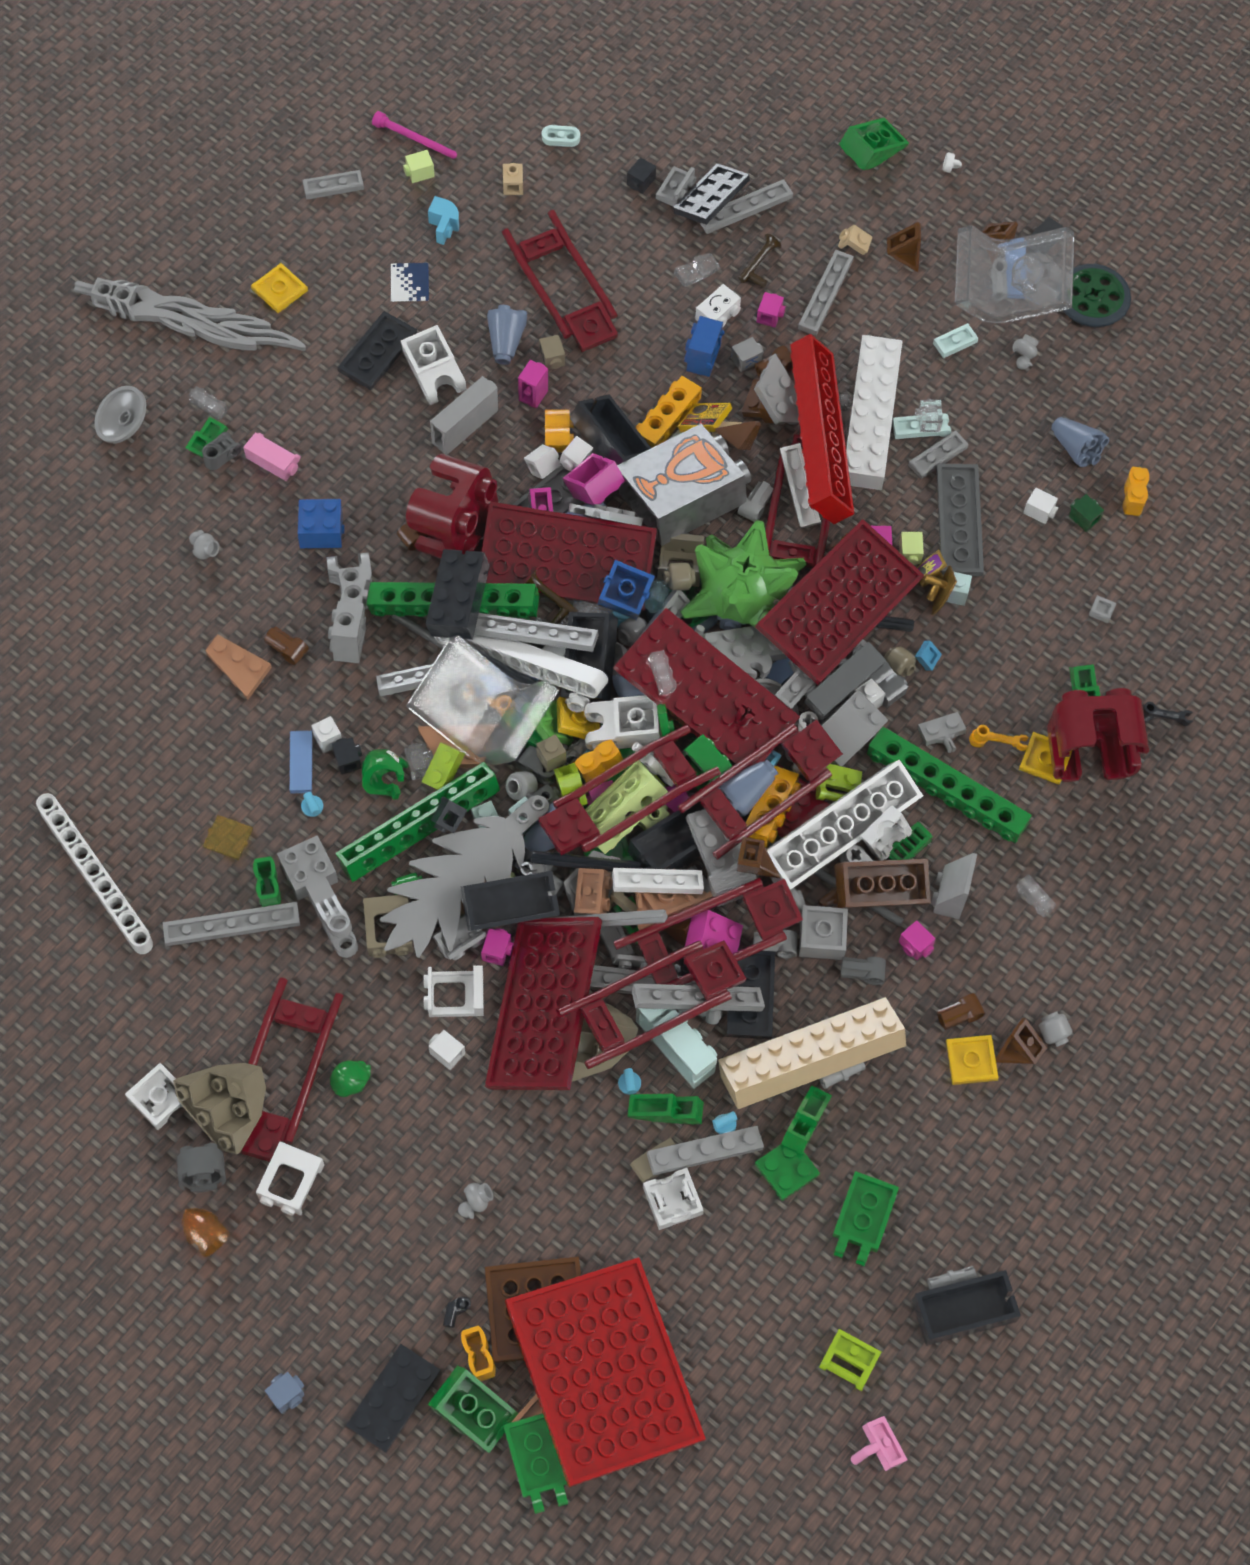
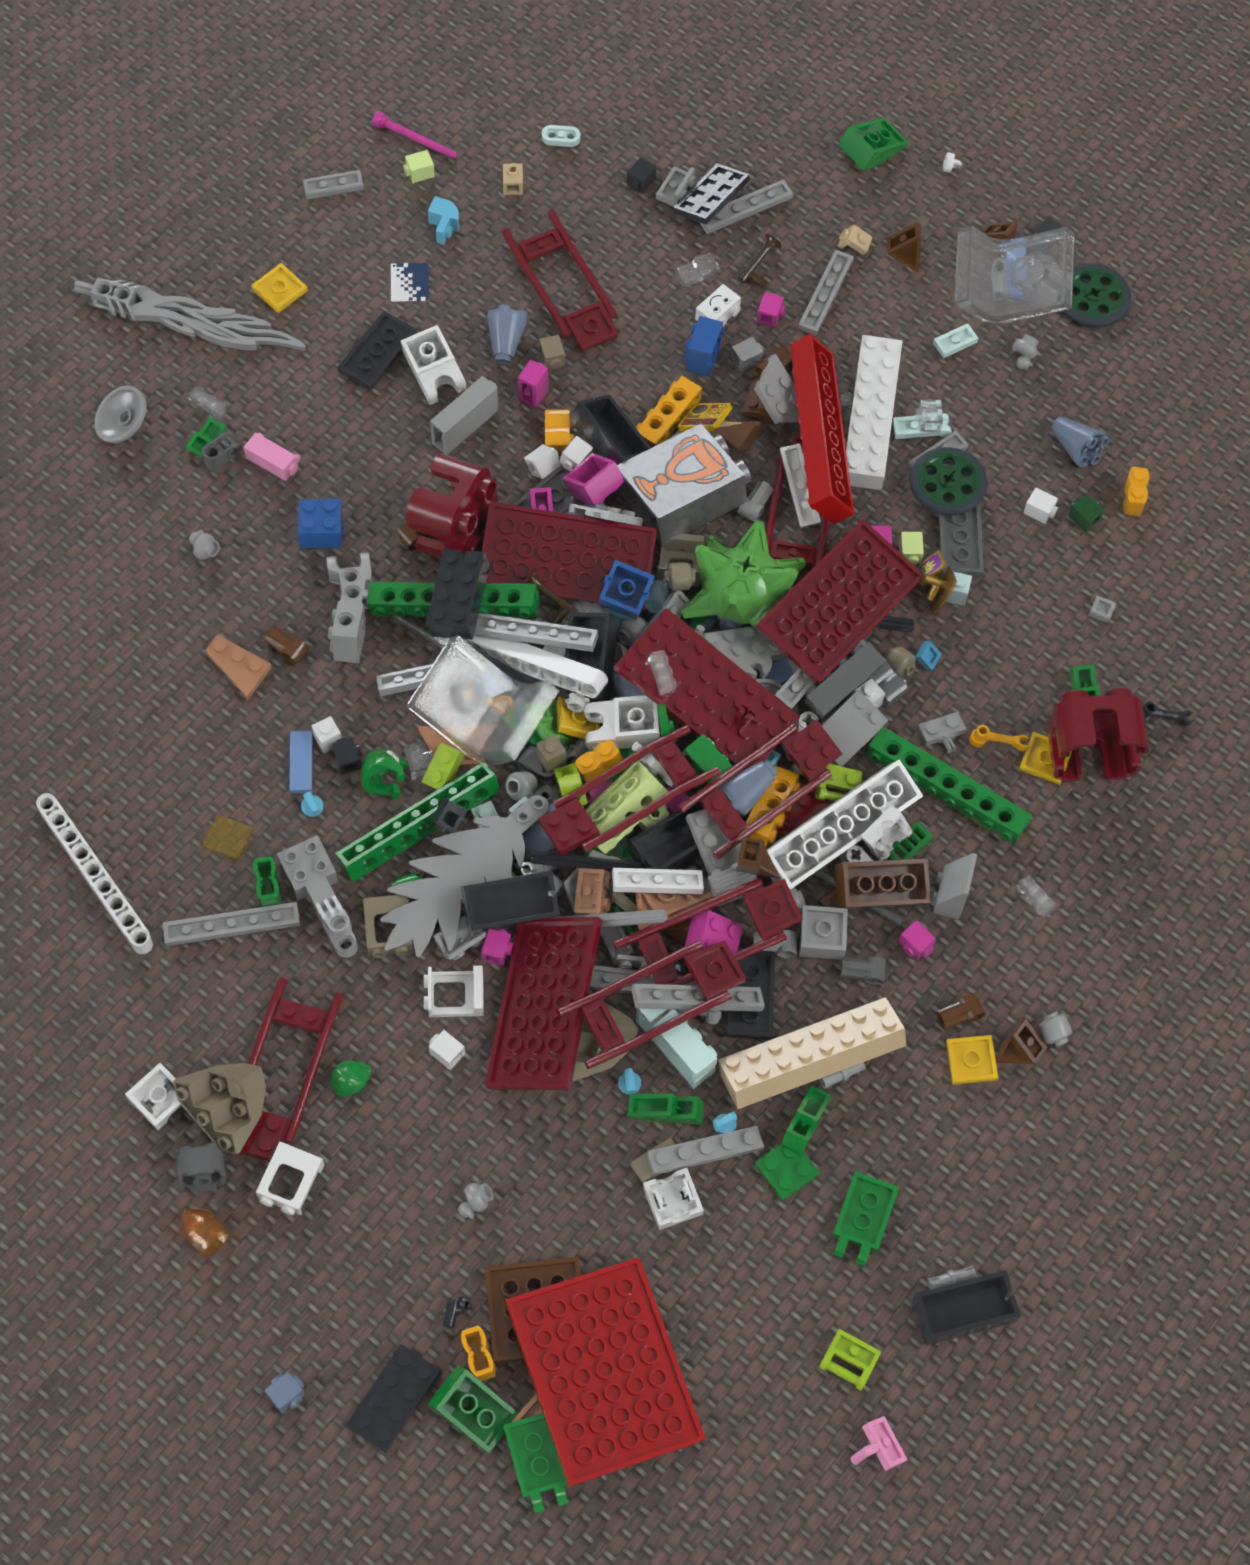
(962, 461): none -> wedge

